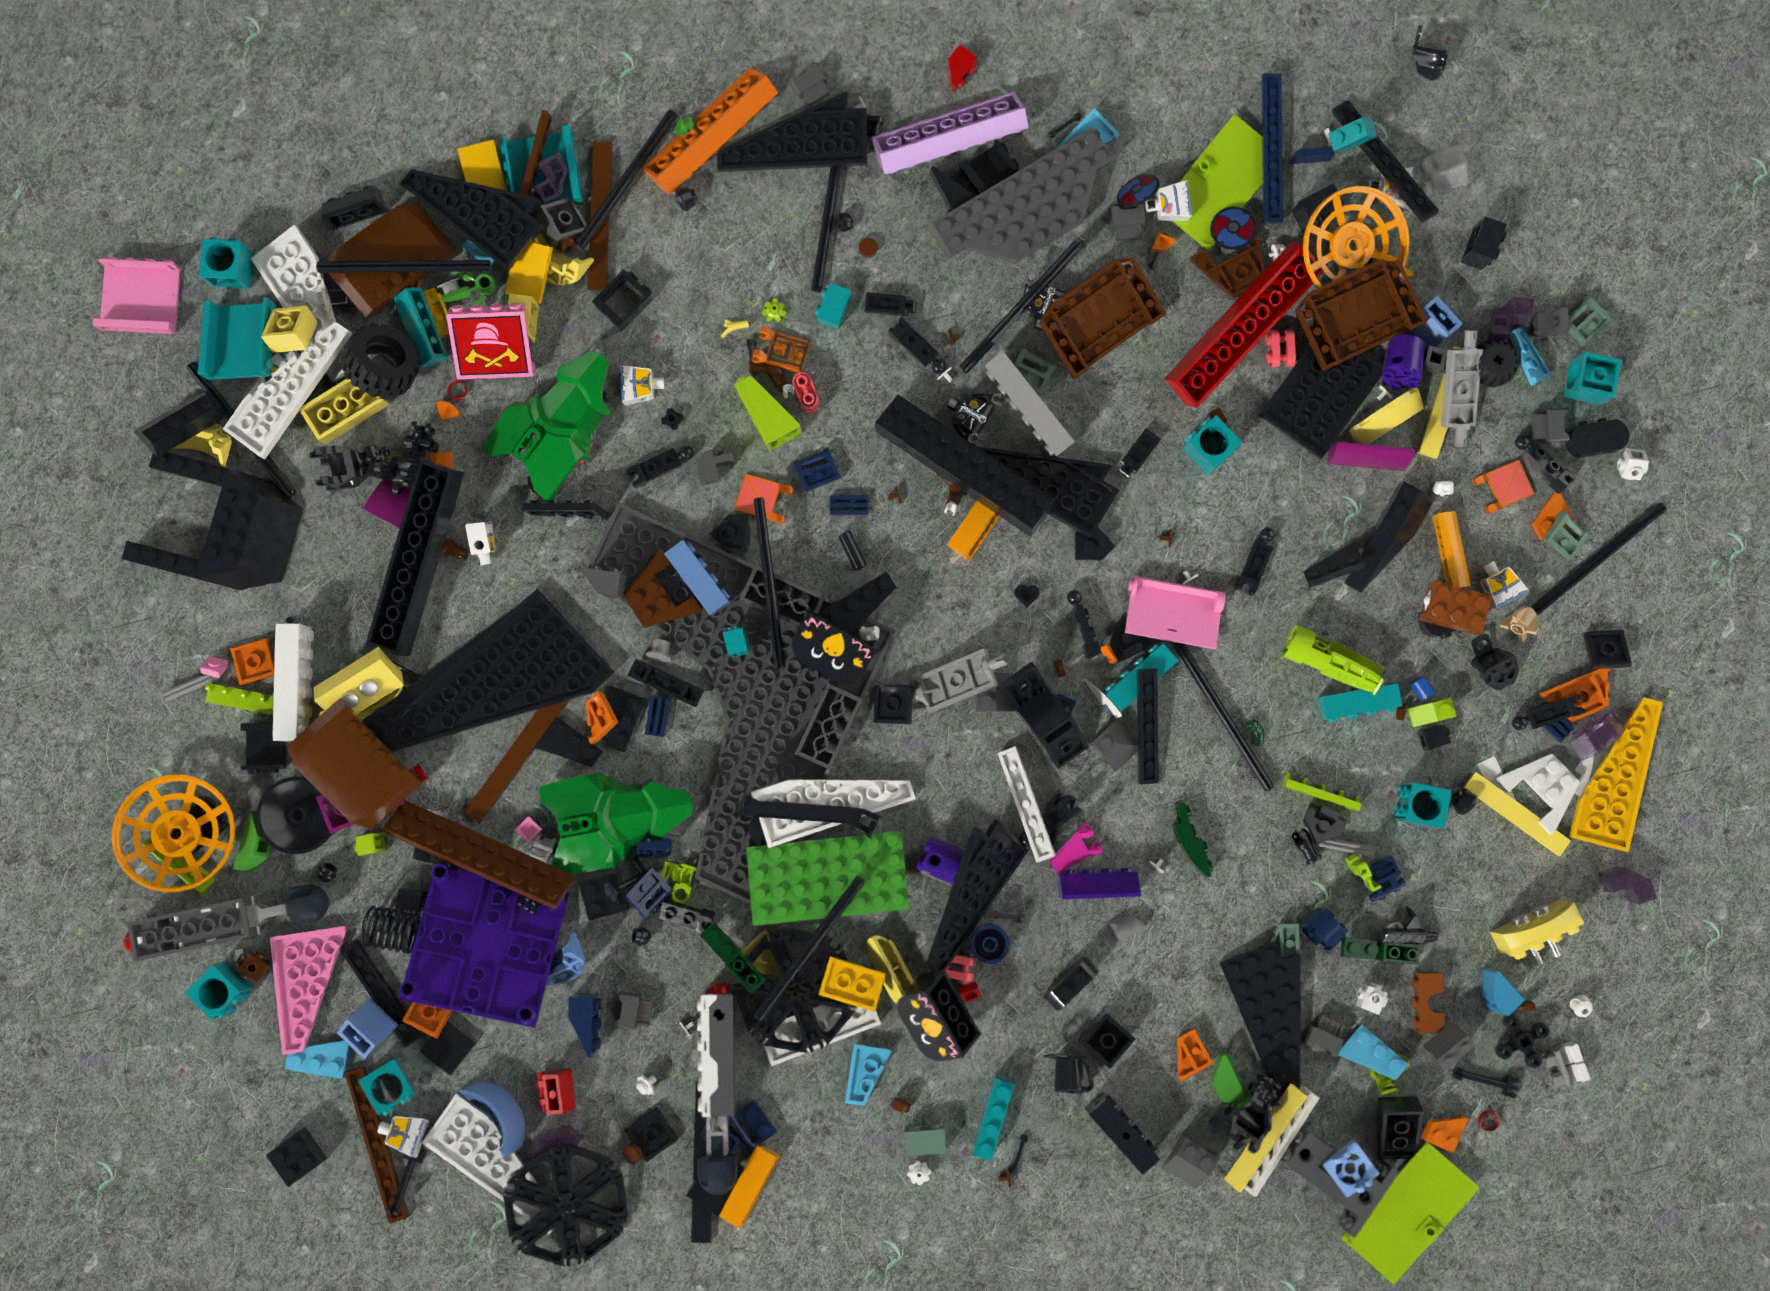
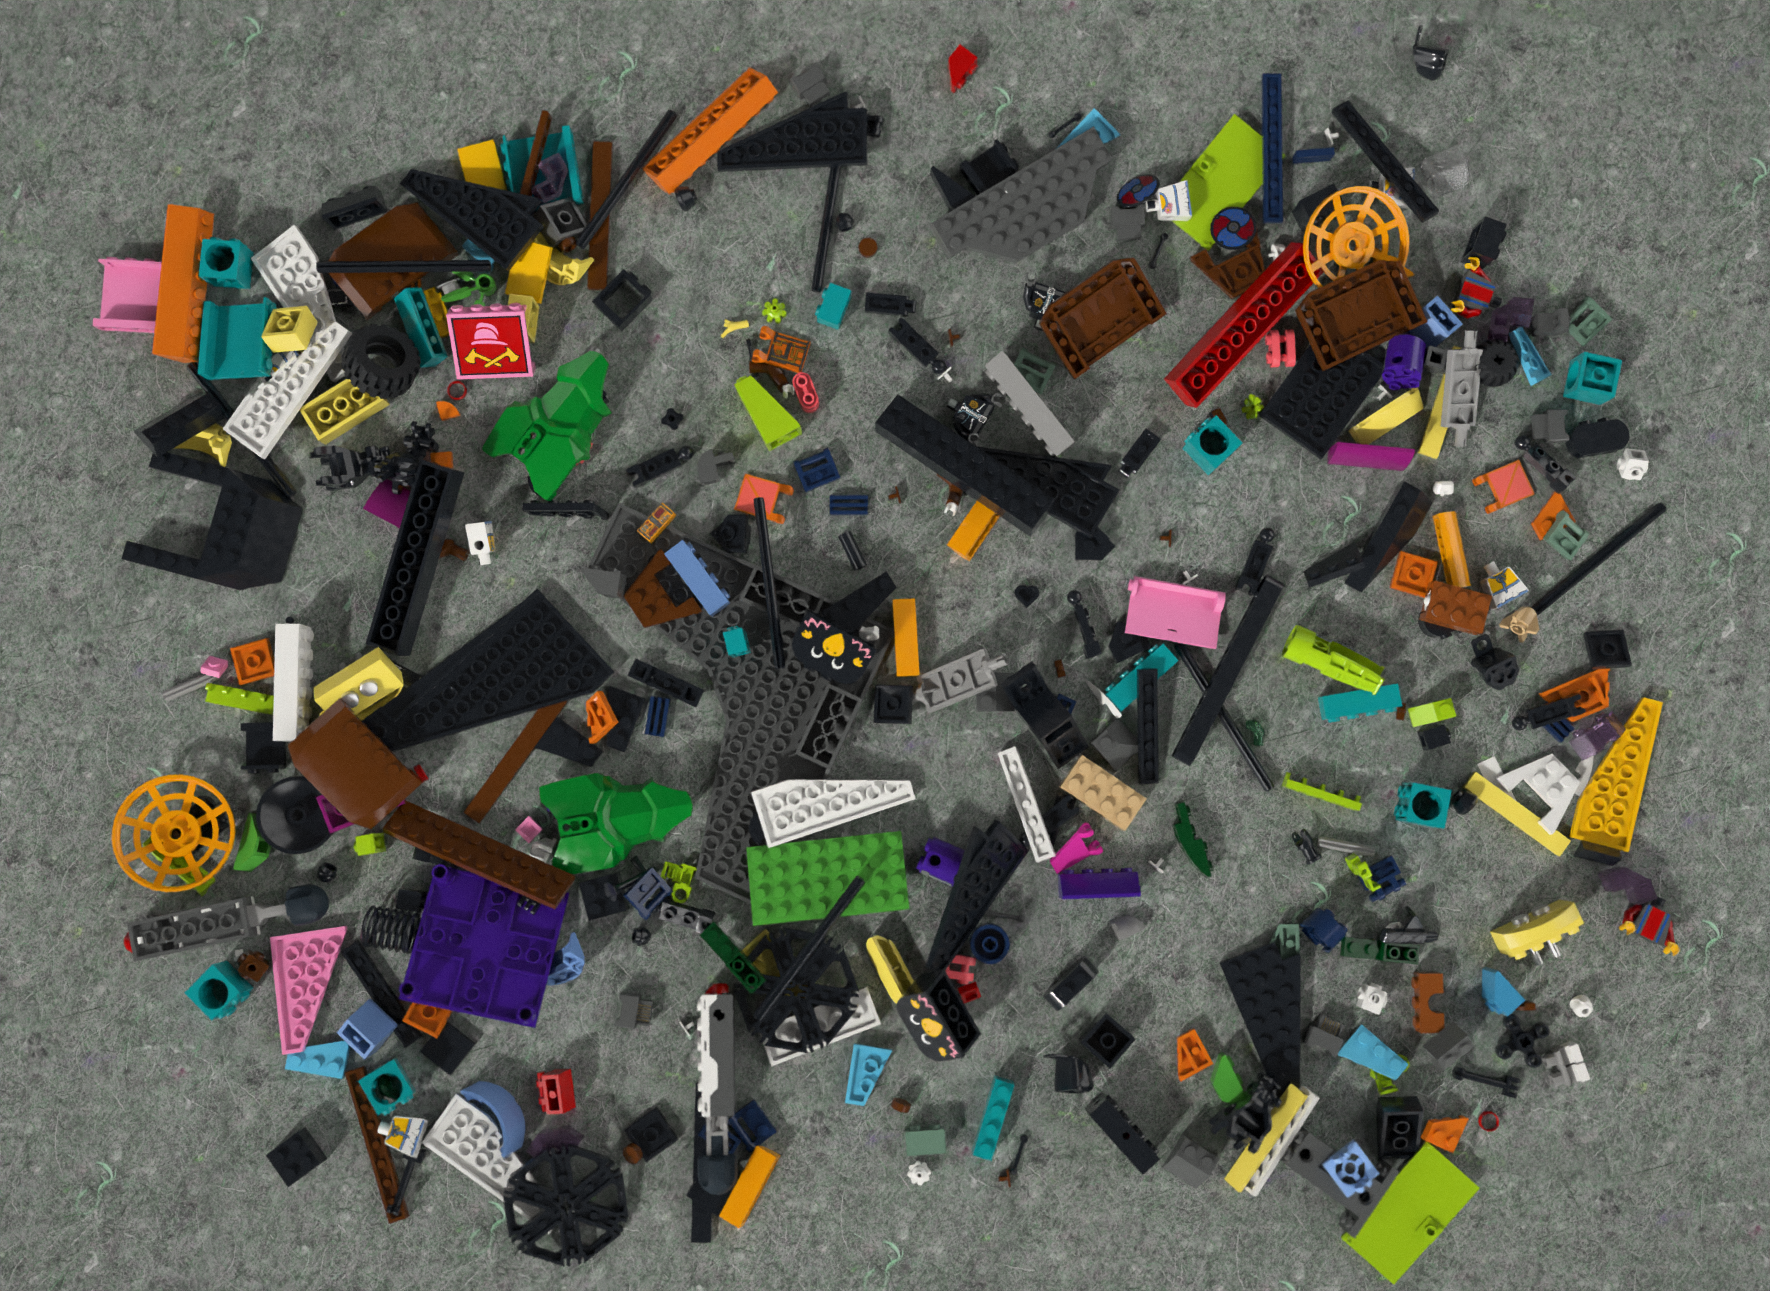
(180, 287): none -> orange slope
(386, 1088): none -> clear green arm
(584, 1018): dark blue slope -> none
(638, 384): torso -> none
(645, 1085): white plant -> none
(651, 848): dark blue plate -> none
(656, 523): none -> slope
(660, 651): light grey piece -> none
(684, 125): bright green plant -> none
(807, 812): black piece -> none
(852, 983): yellow tile -> none
(905, 637): none -> light orange brick
(950, 132): lavender brick -> none
(1021, 306): black axle -> none
(1102, 792): none -> tan brick
(1107, 651): orange tile -> none
(1162, 243): orange tile -> none
(1227, 670): none -> black beam
(1252, 406): none -> lime plant
(1323, 823): black plate -> none
(1352, 134): teal brick -> none
(1413, 574): none -> orange tile
(1422, 688): blue brick -> none
(1474, 292): none -> torso
(1598, 853): none -> black slope
(1651, 924): none -> torso

